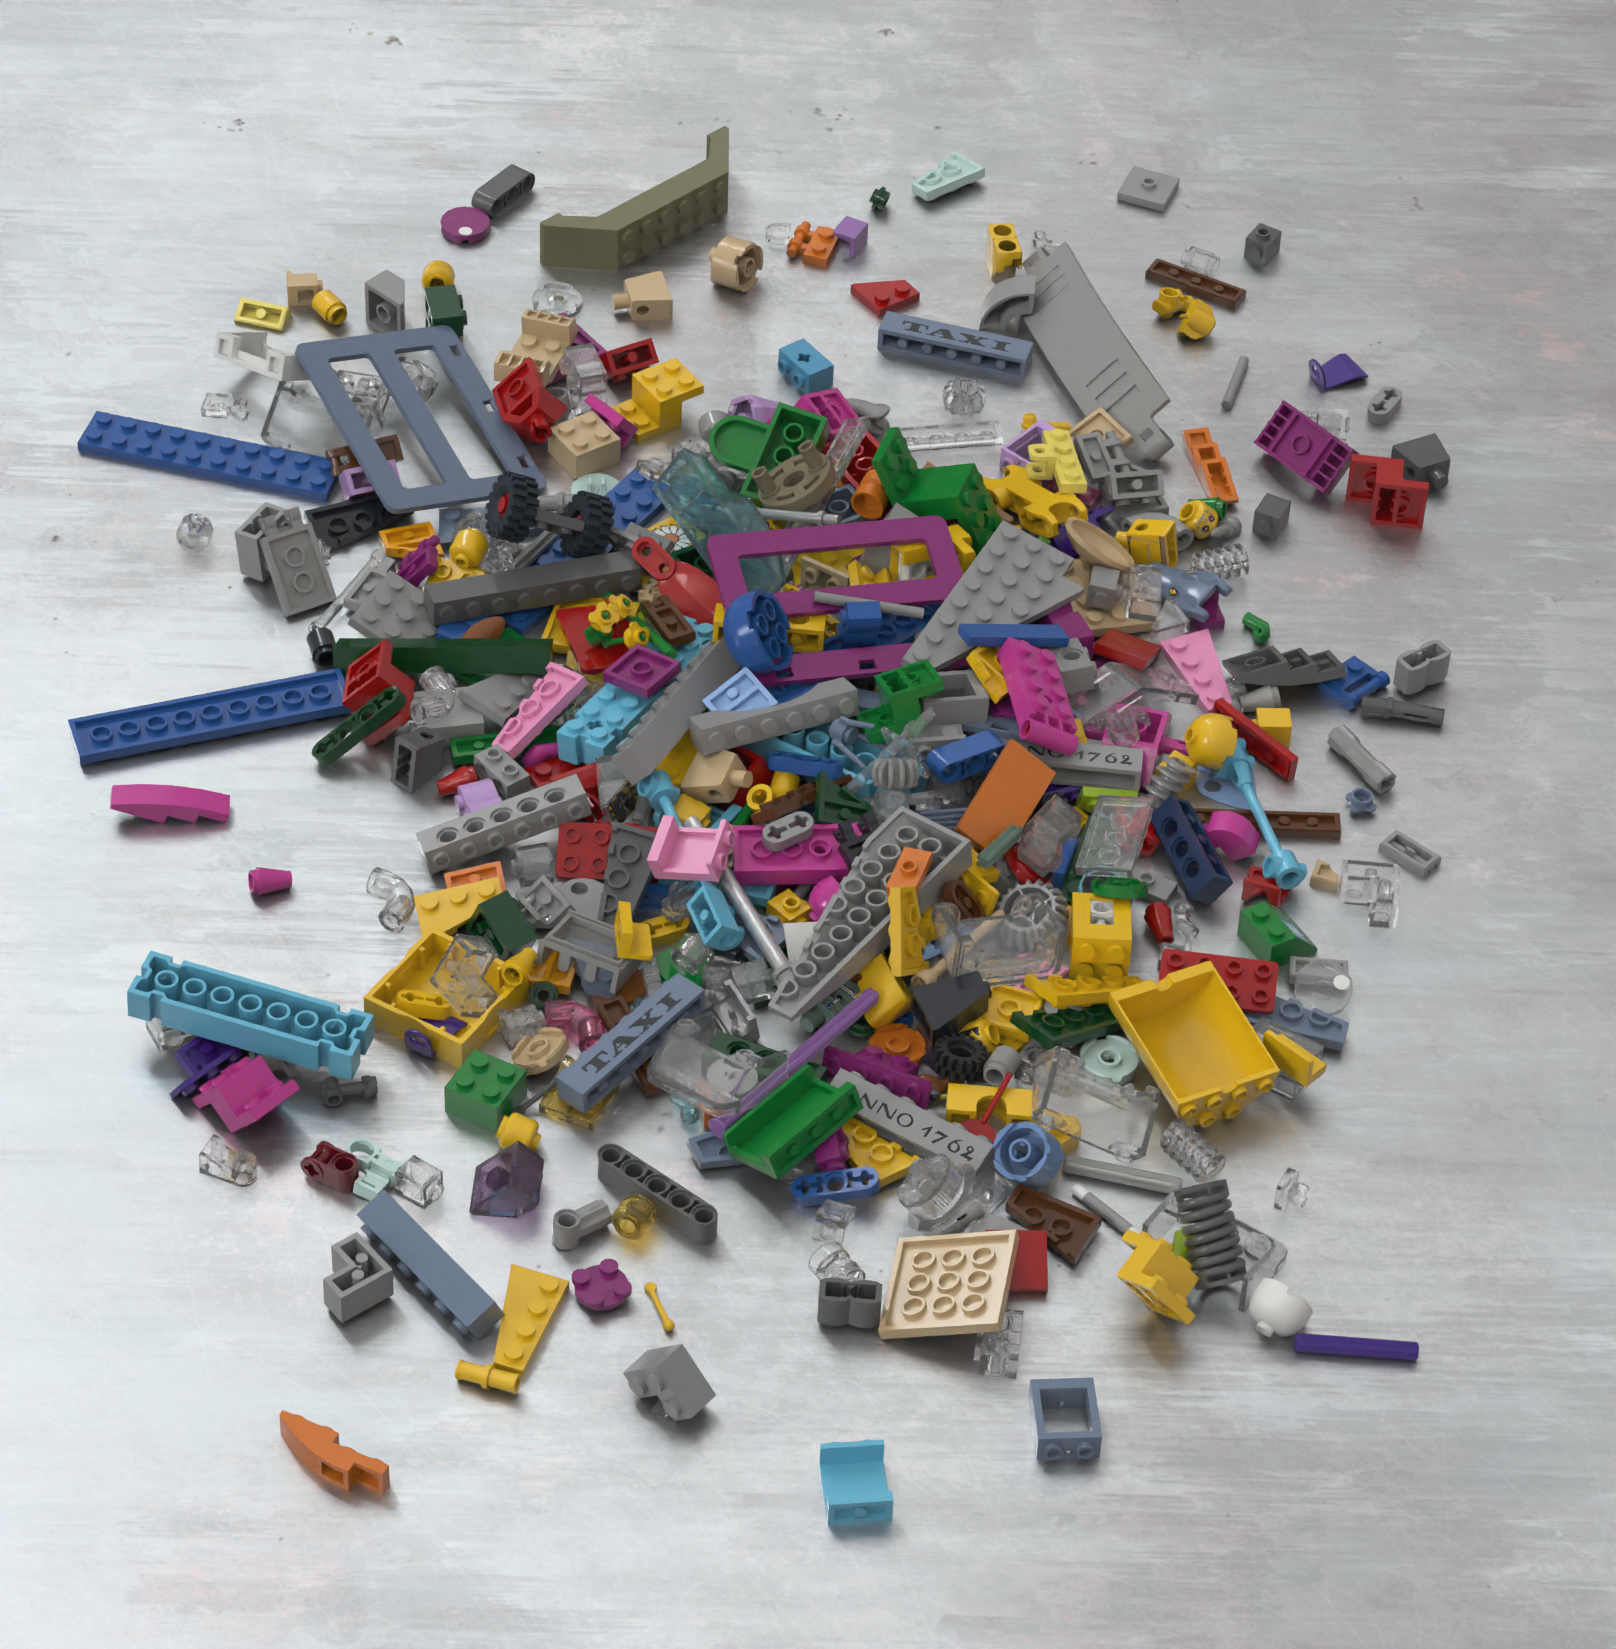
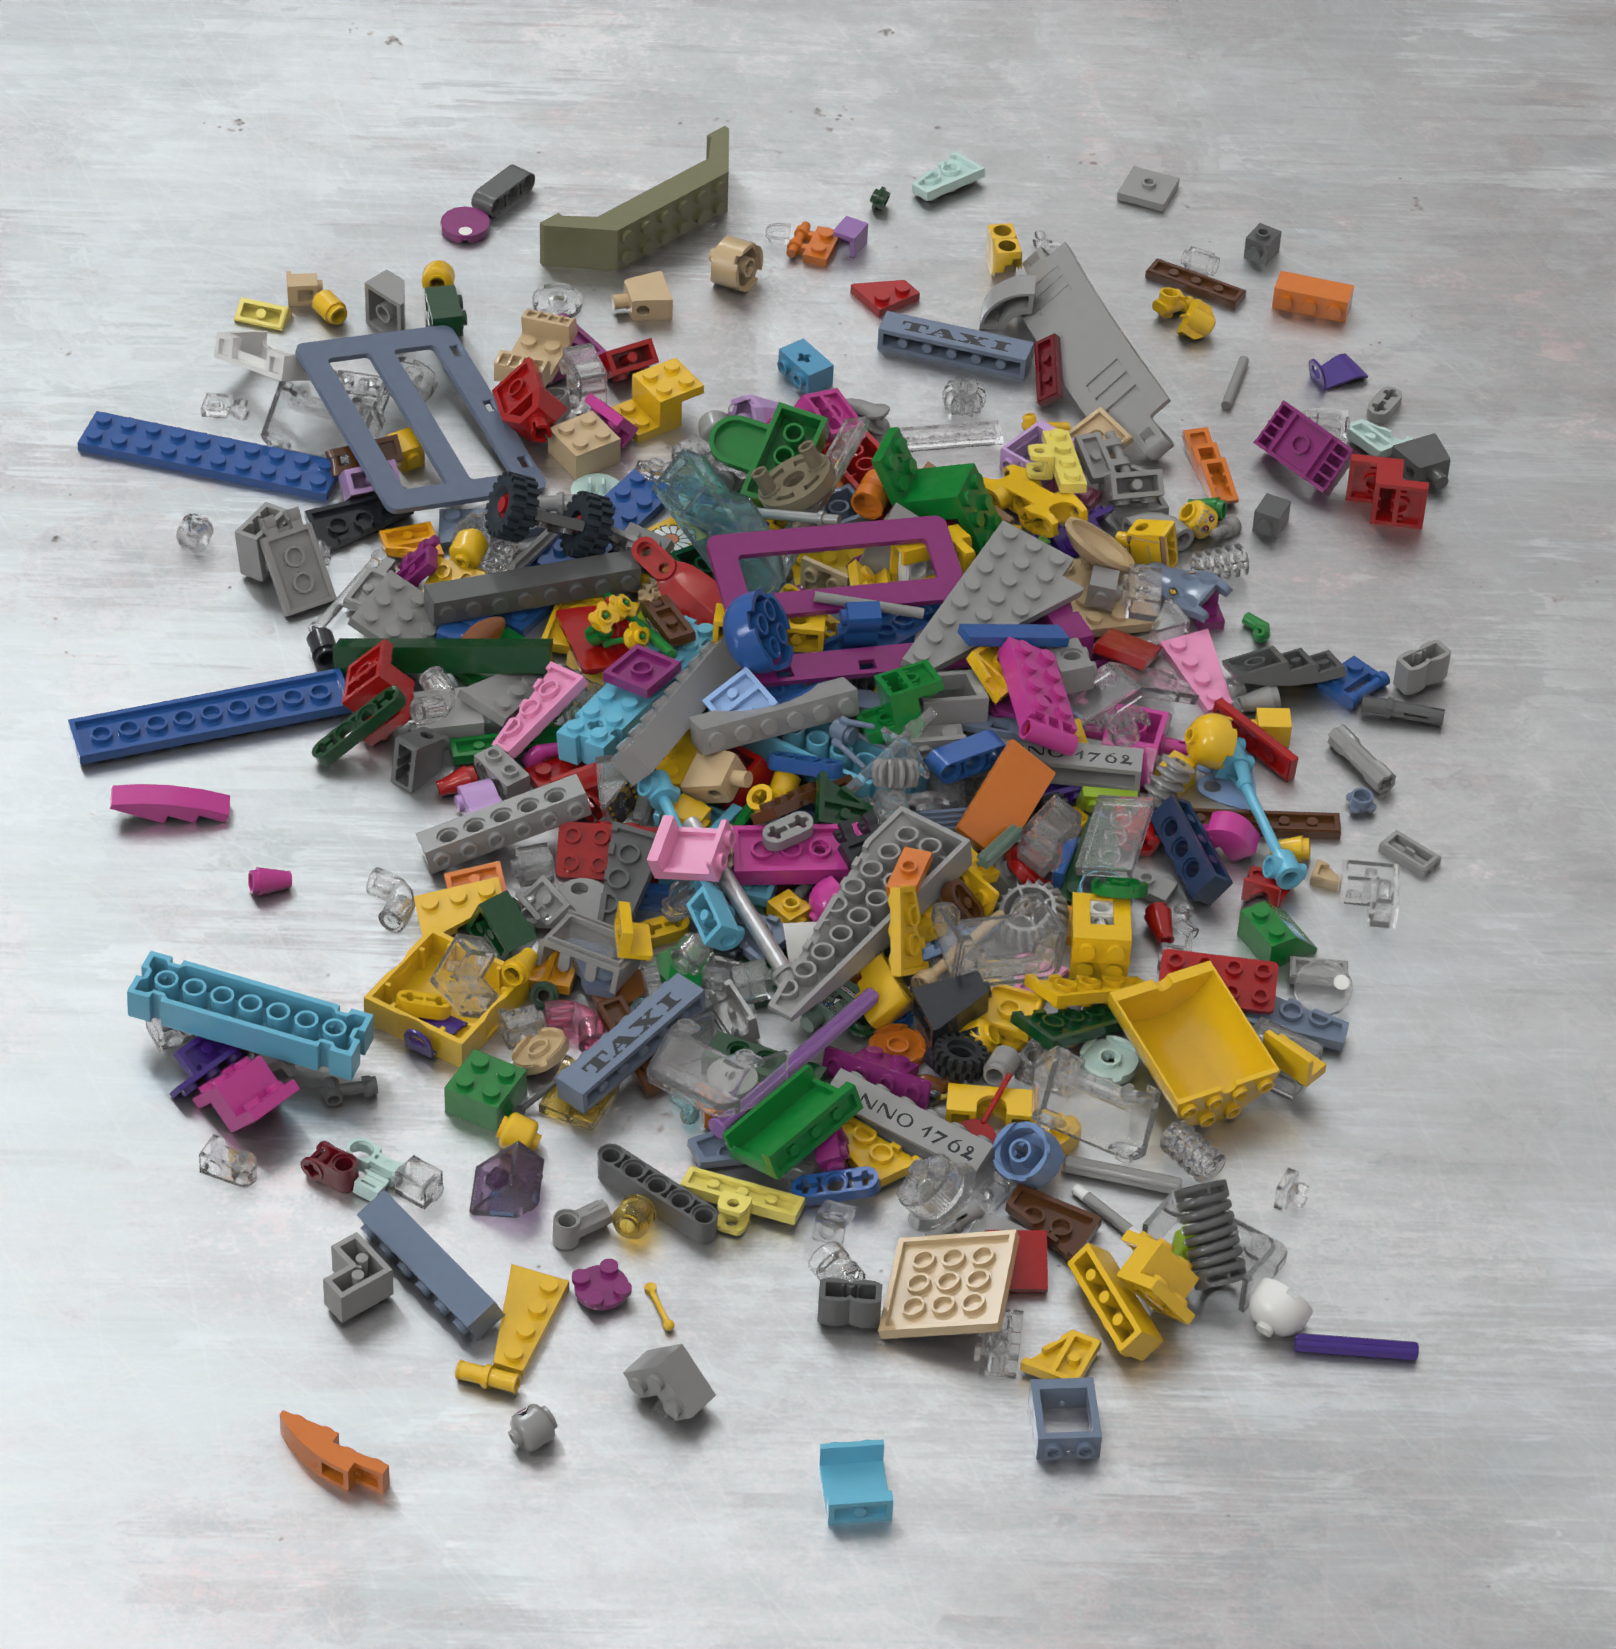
(411, 449): none -> yellow brick
(532, 1427): none -> light grey head
(740, 1199): none -> light yellow plate
(1048, 370): none -> dark red tile
(1063, 1358): none -> yellow wing
(1115, 1302): none -> yellow brick
(1299, 846): none -> yellow cone
(1312, 296): none -> orange brick
(1373, 438): none -> light aqua wing

